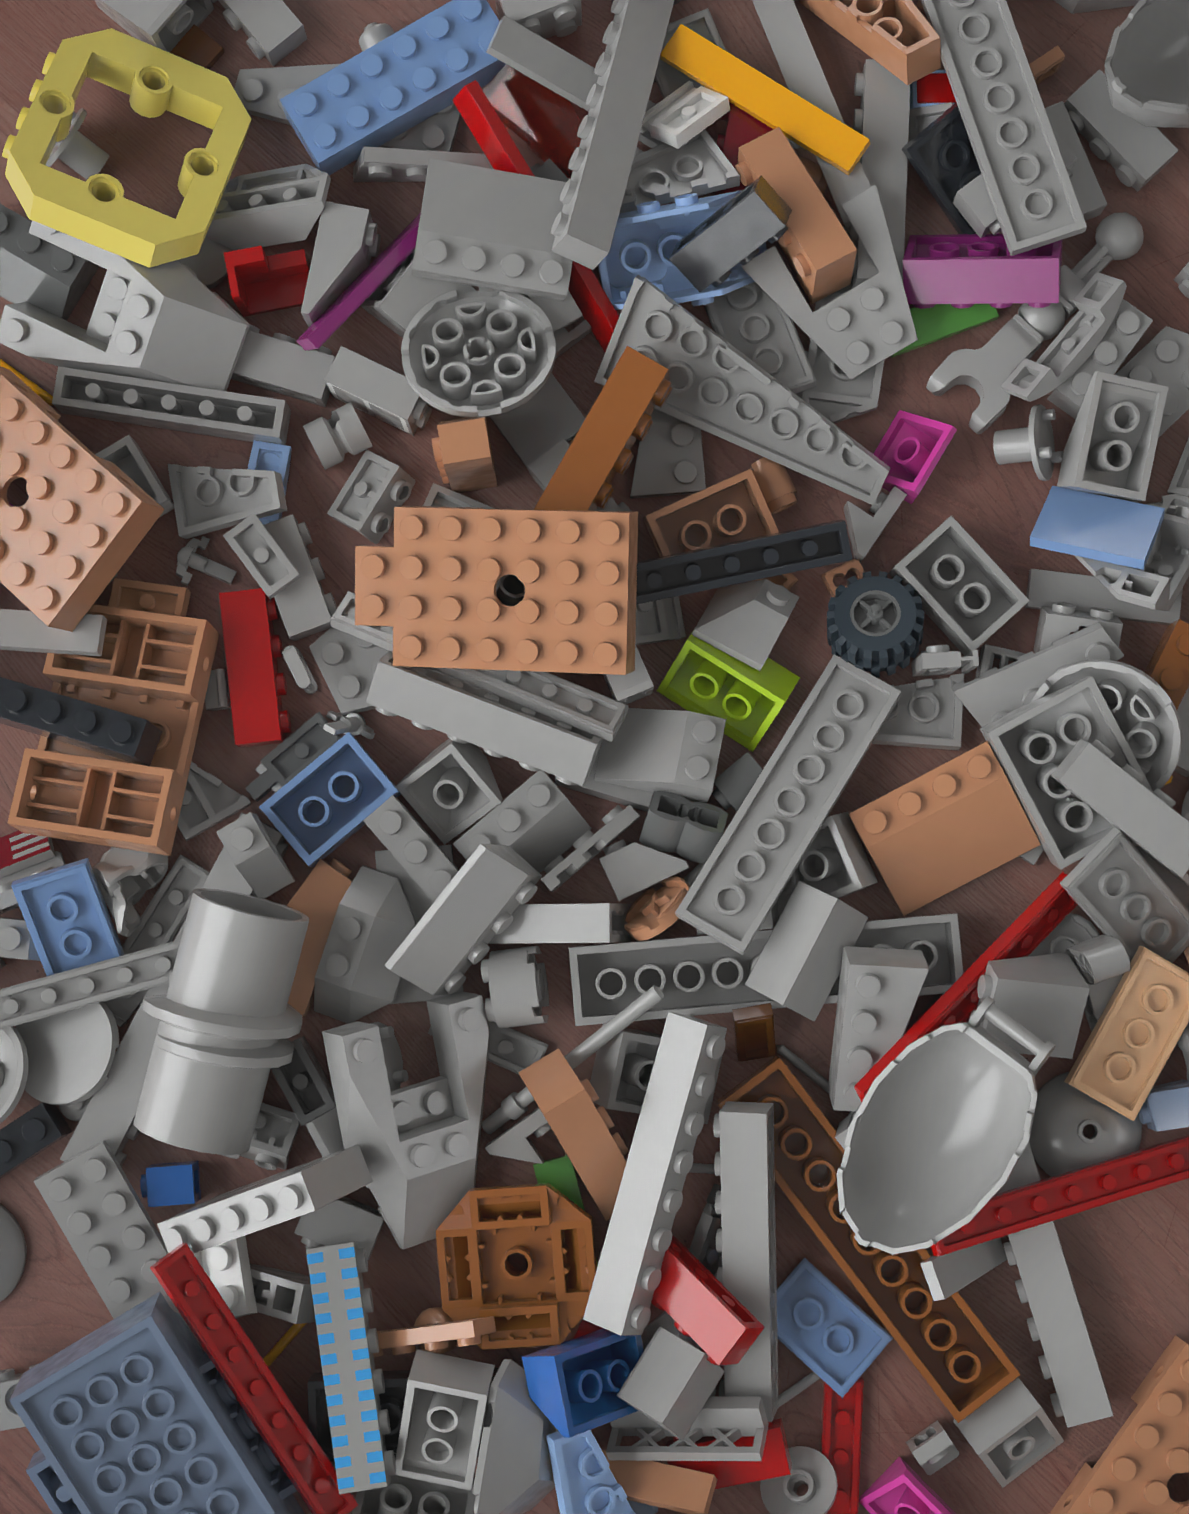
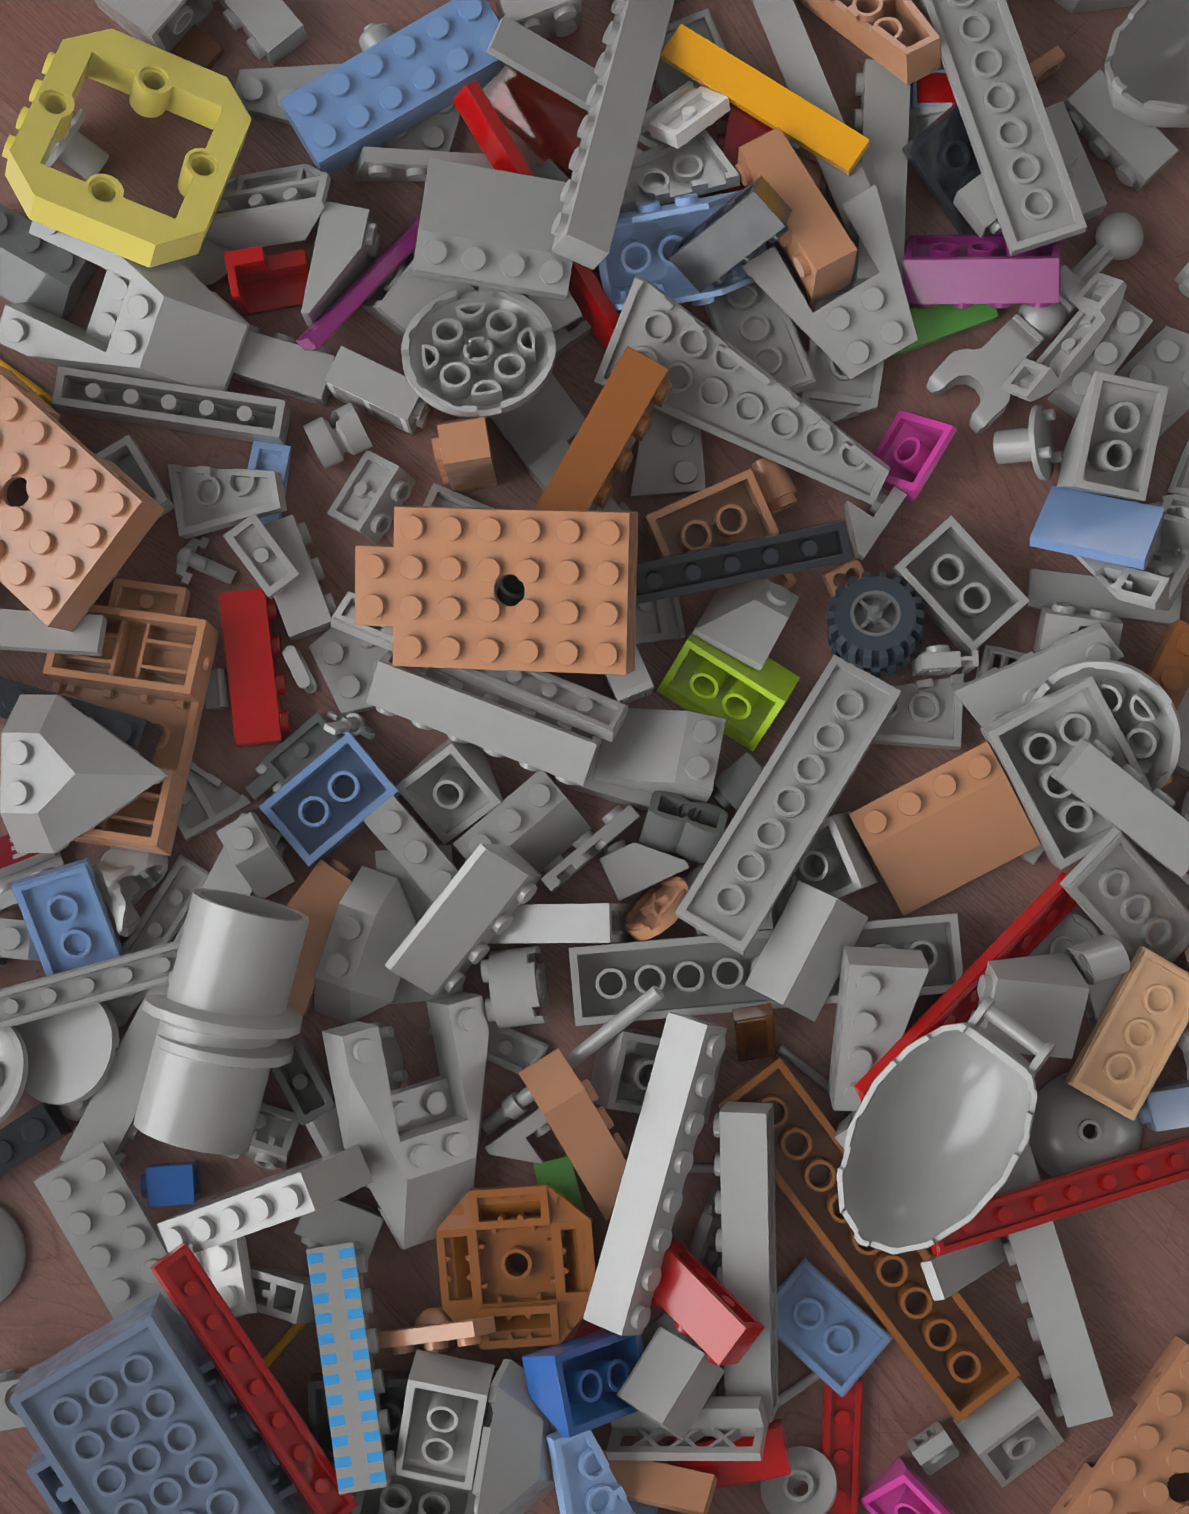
(64, 774): none -> light grey wedge

